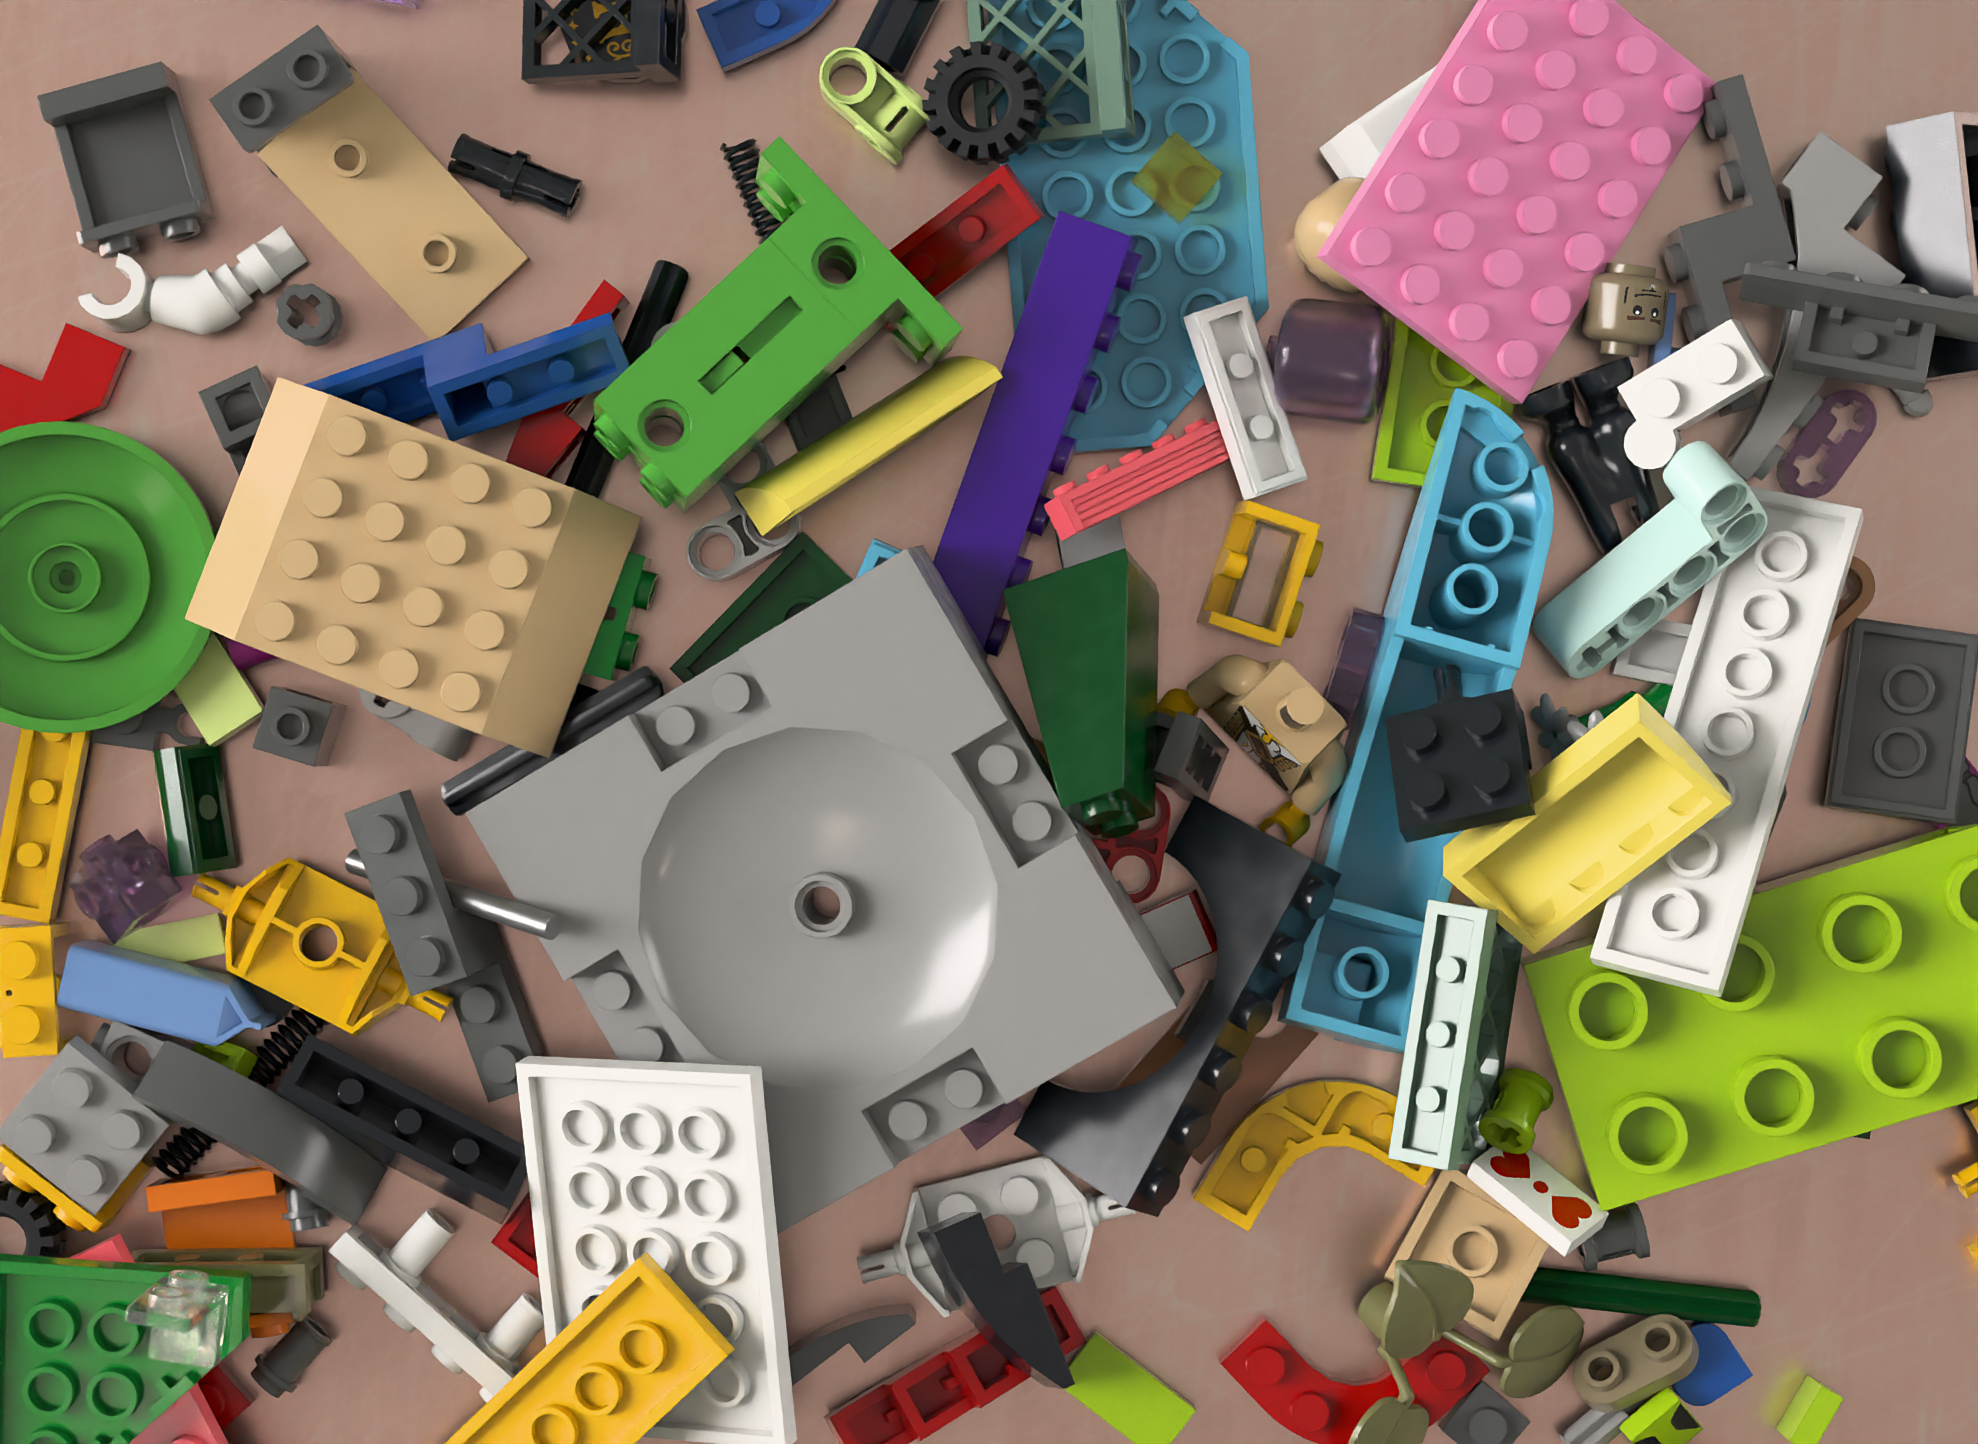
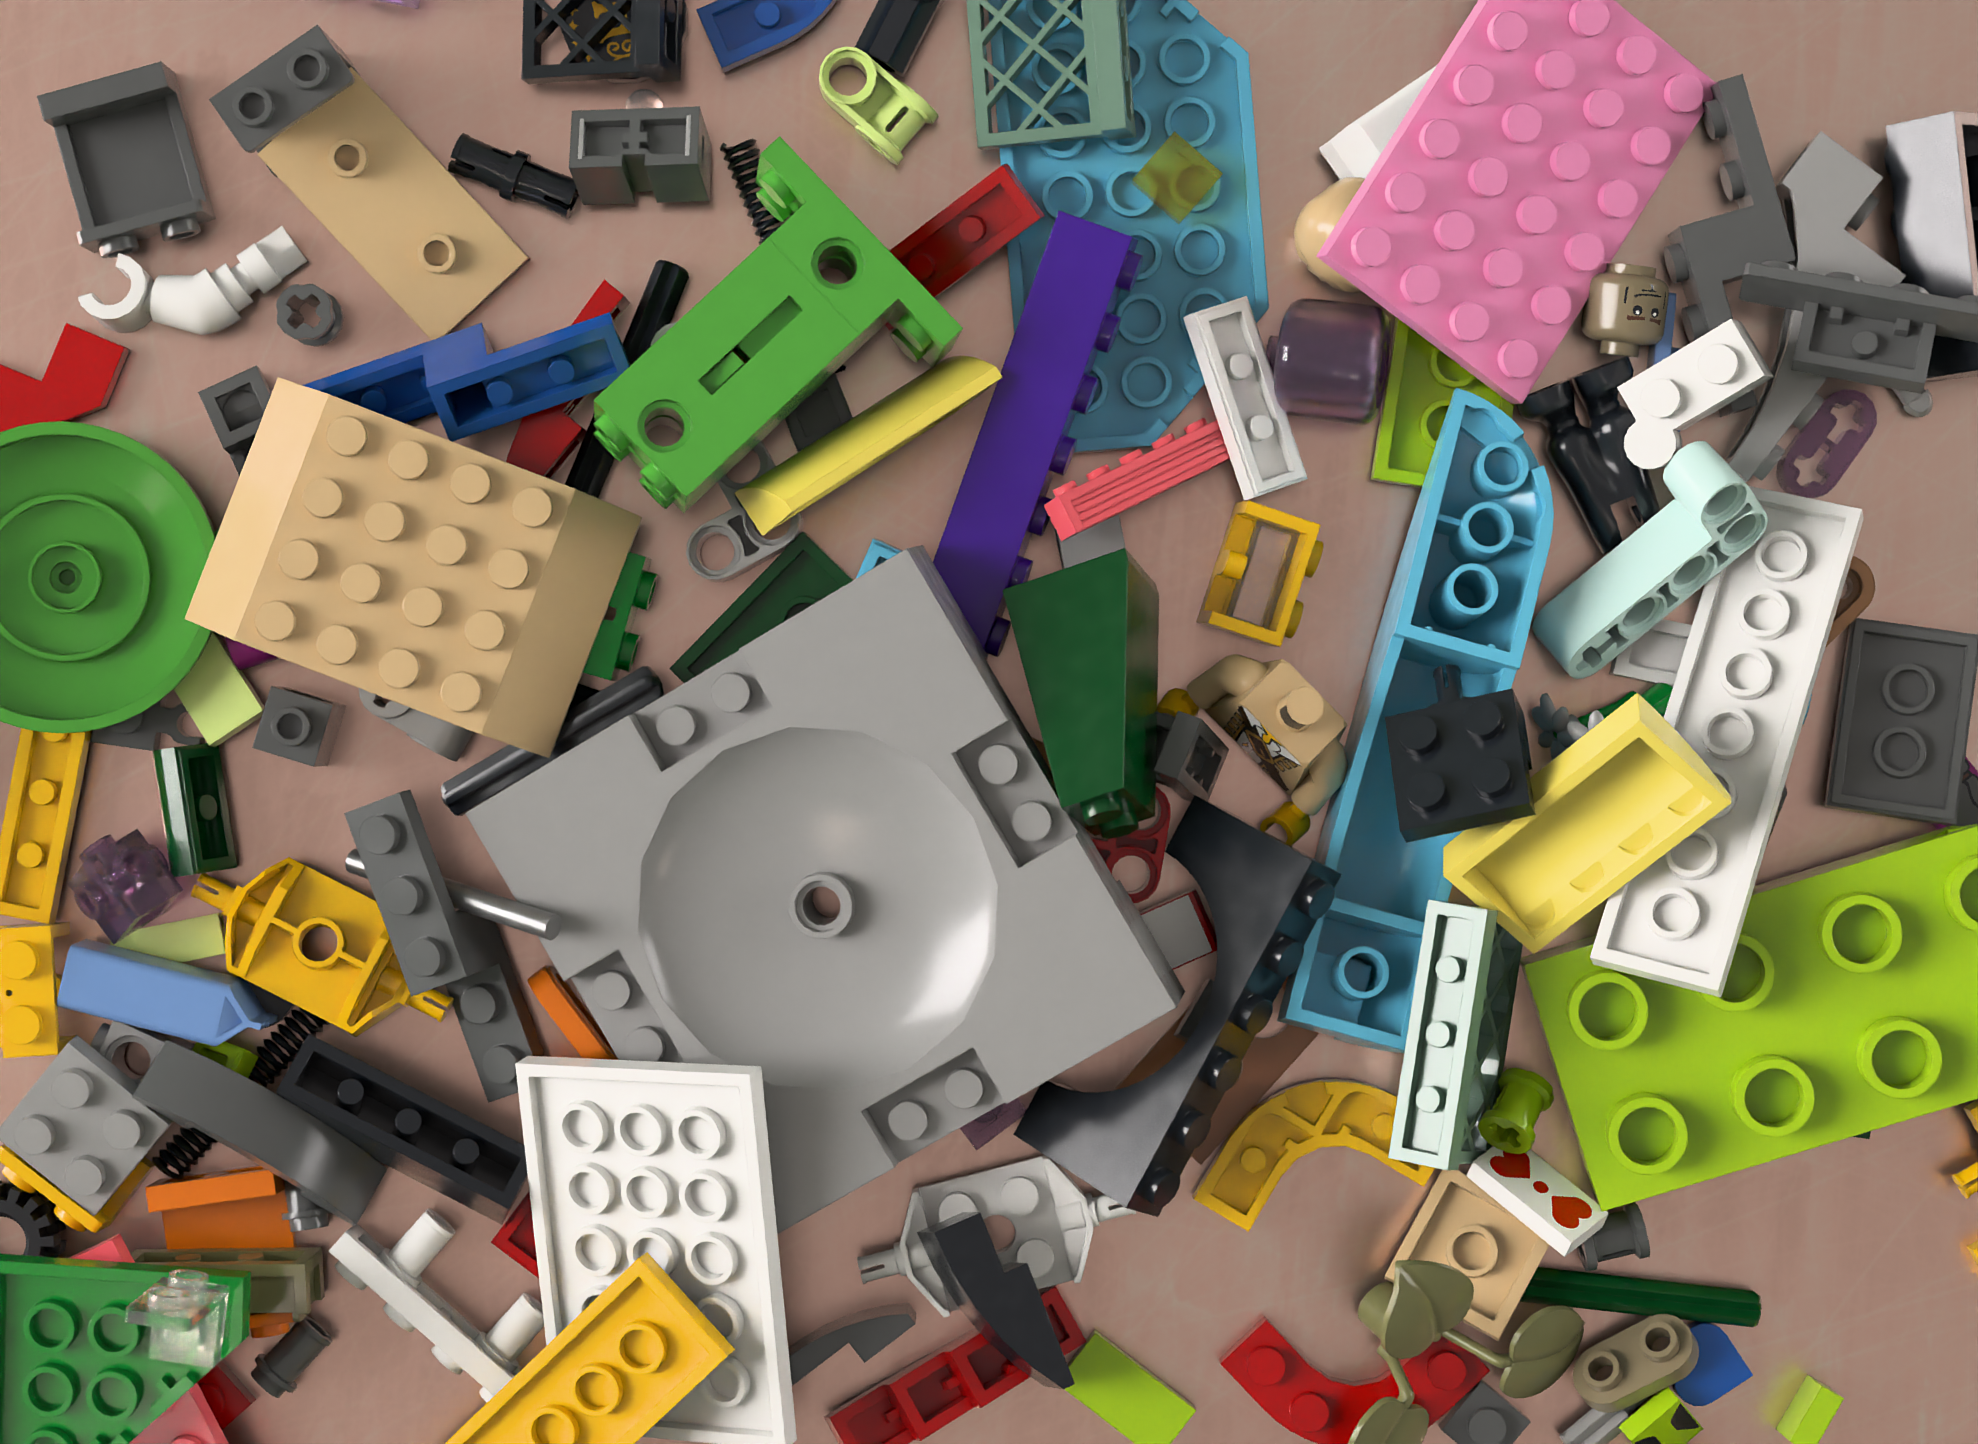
(570, 1014): none -> orange tile
(640, 152): none -> dark grey piece
(951, 83): black tyre -> none
(1353, 661): clear purple beam -> none

